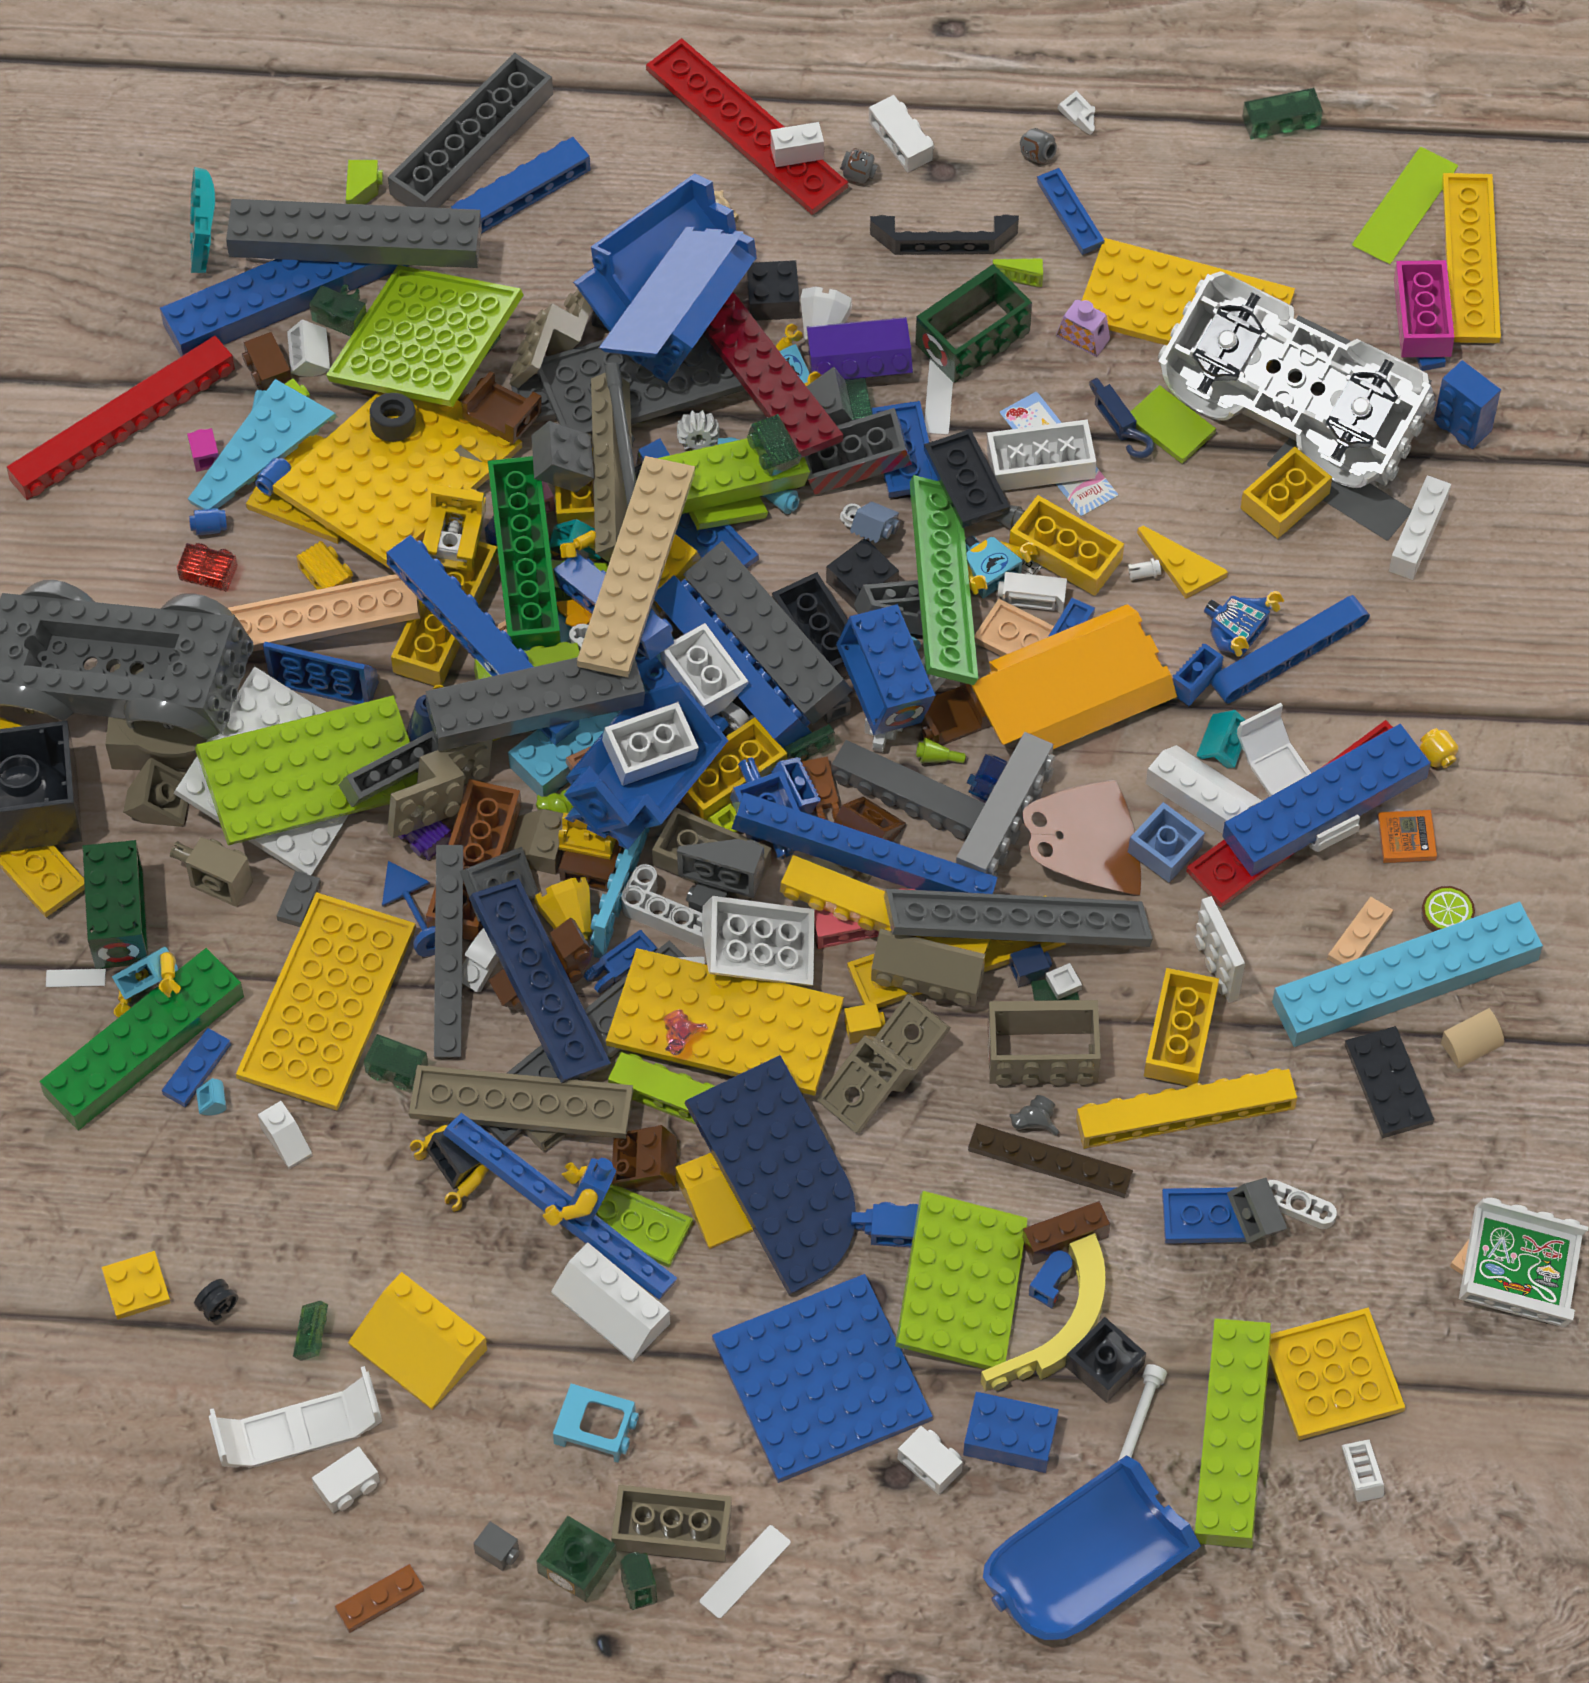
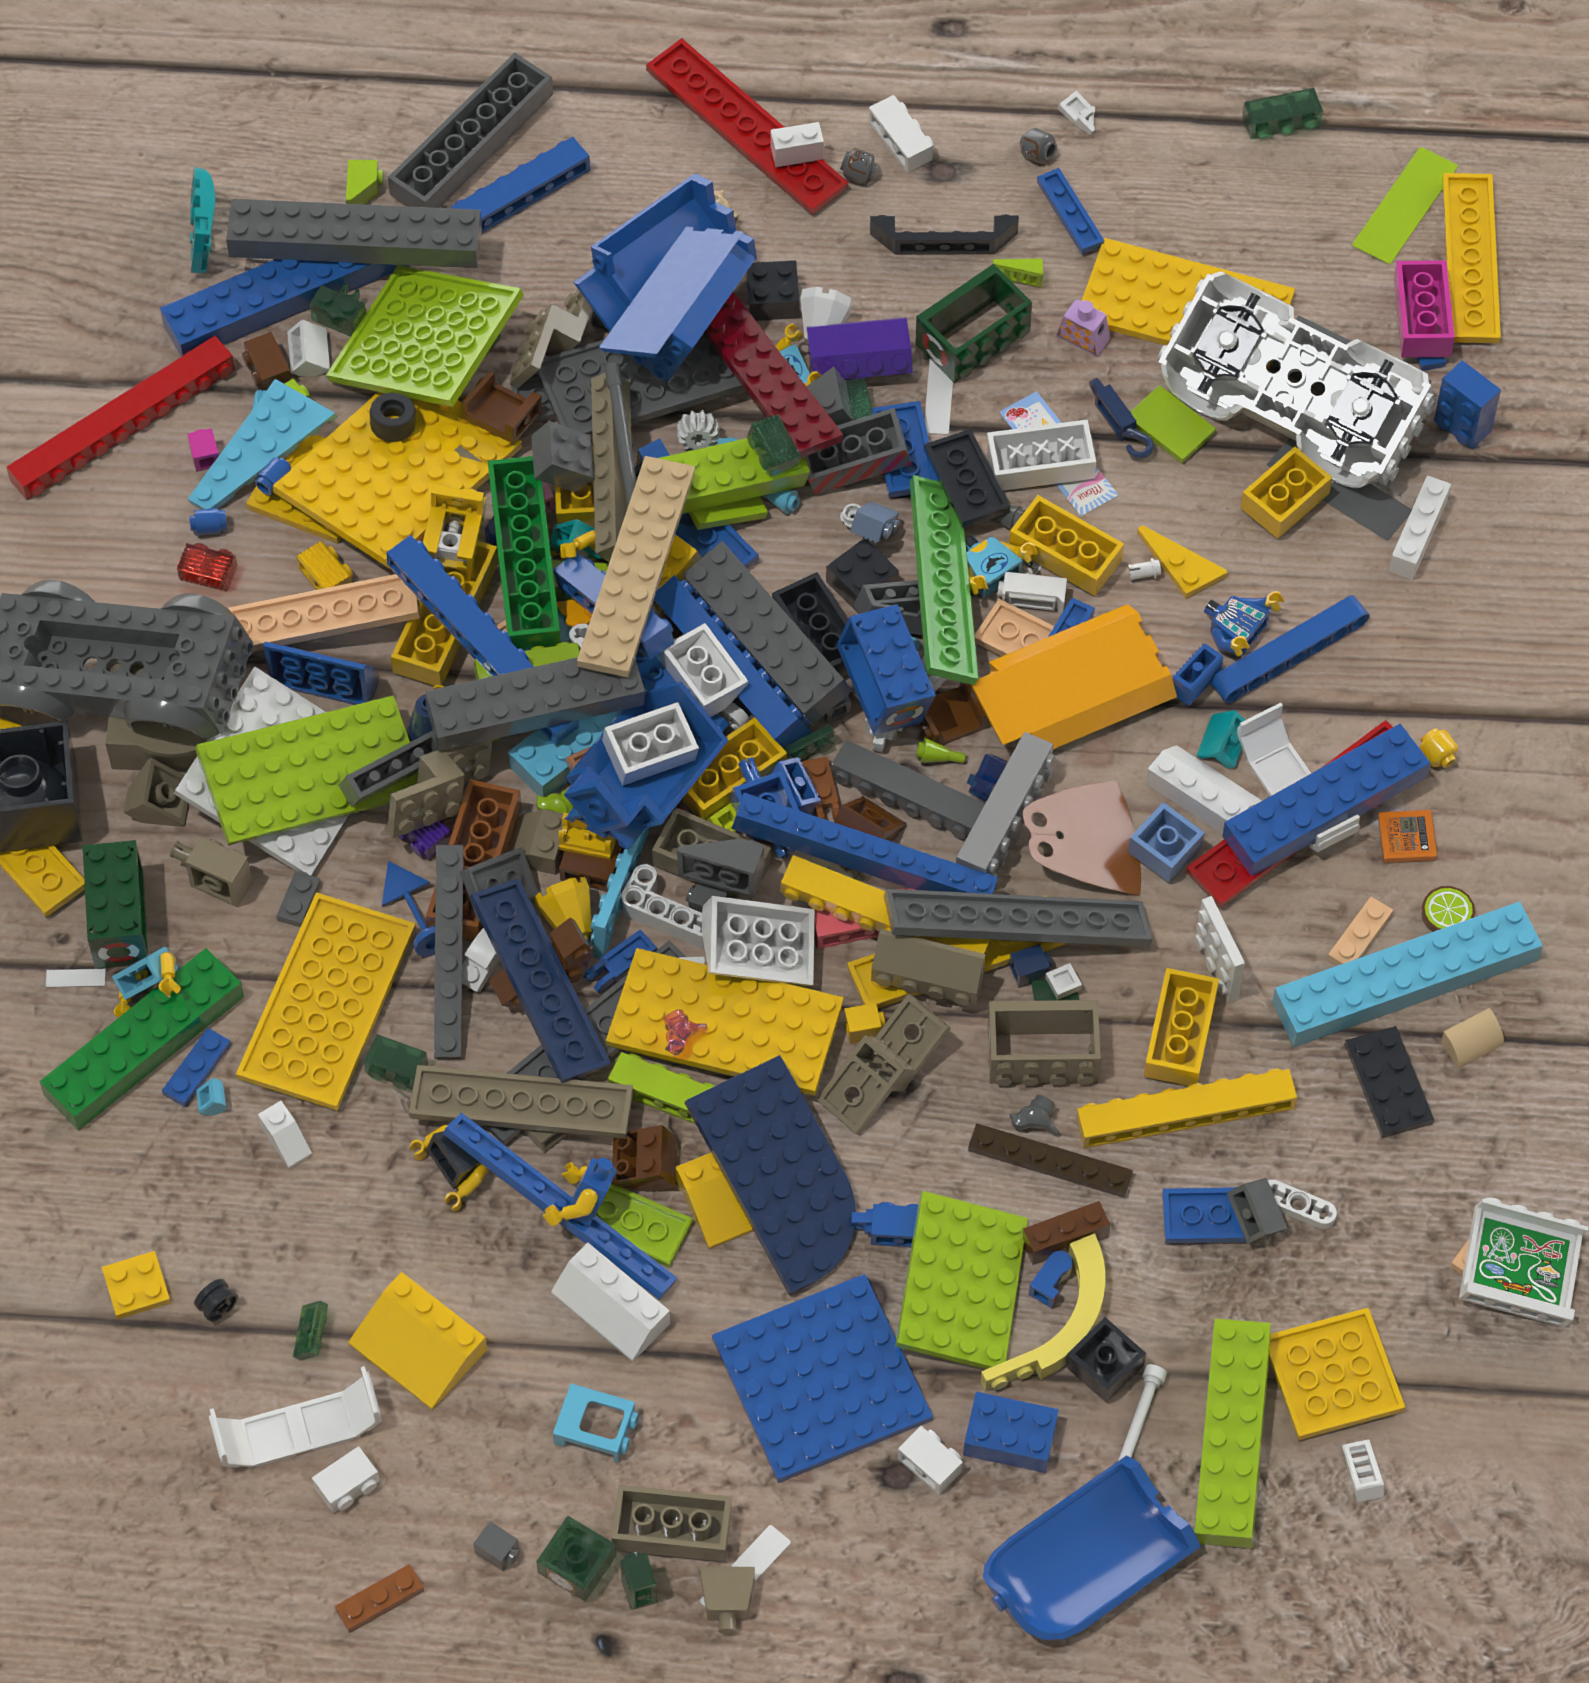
(727, 1594): none -> dark tan torso

